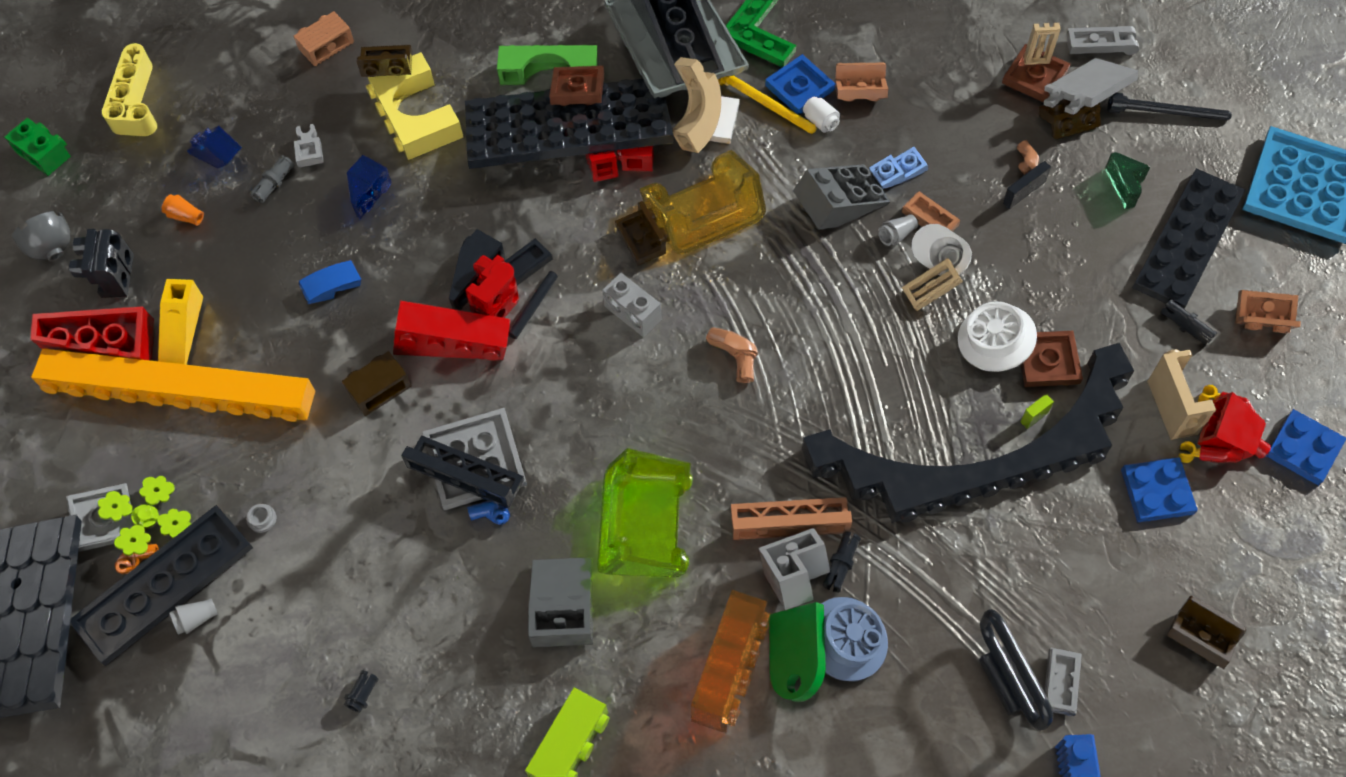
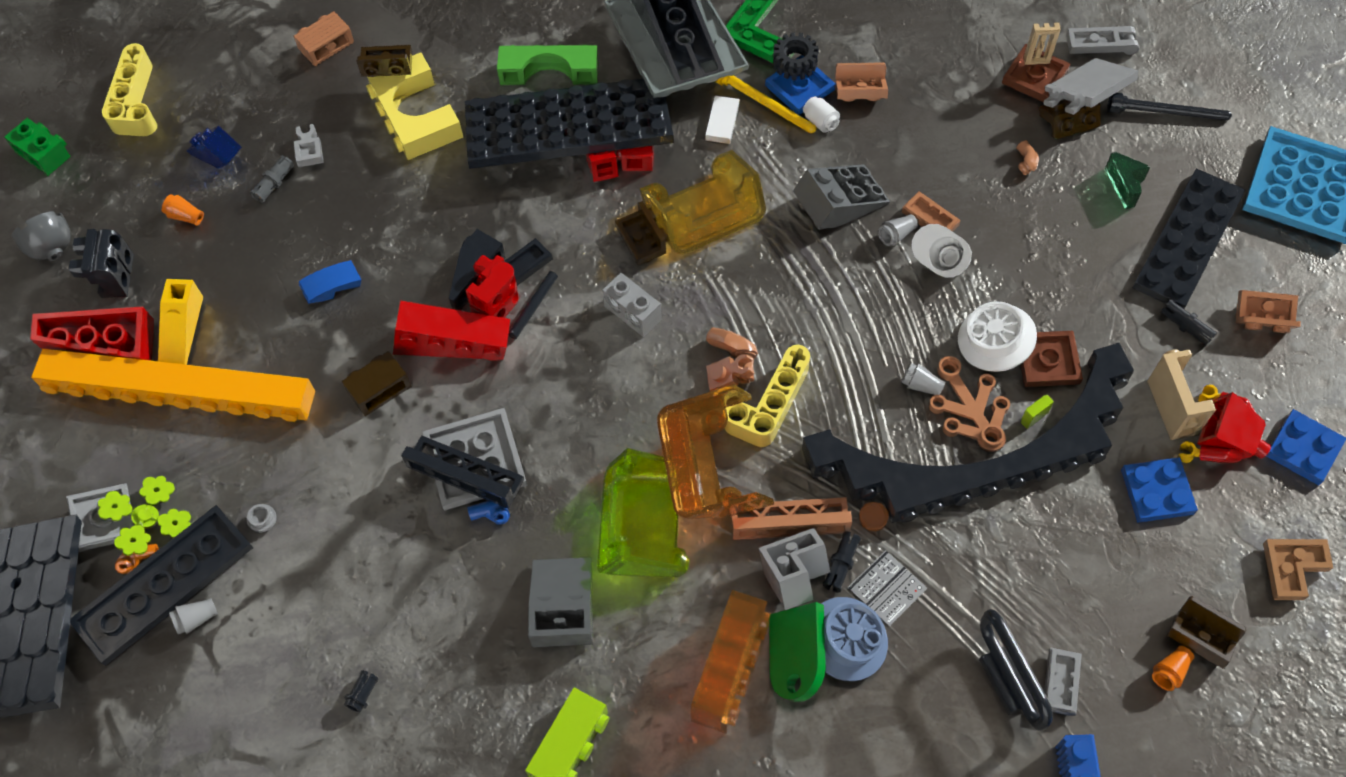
(366, 184): clear blue slope -> none
(577, 85): copper plate -> none
(690, 459): none -> clear orange windscreen
(703, 106): tan arch -> none
(726, 371): none -> nougat plate
(775, 394): none -> light yellow beam
(795, 67): none -> black tyre
(873, 516): none -> dark orange piece
(887, 587): none -> light grey sticker
(899, 169): light blue slope -> none
(922, 380): none -> light grey cone
(937, 292): tan tile -> none
(971, 408): none -> nougat plant
(1026, 184): black tile -> none
(1173, 669): none -> orange cone
(1289, 560): none -> medium nougat plate

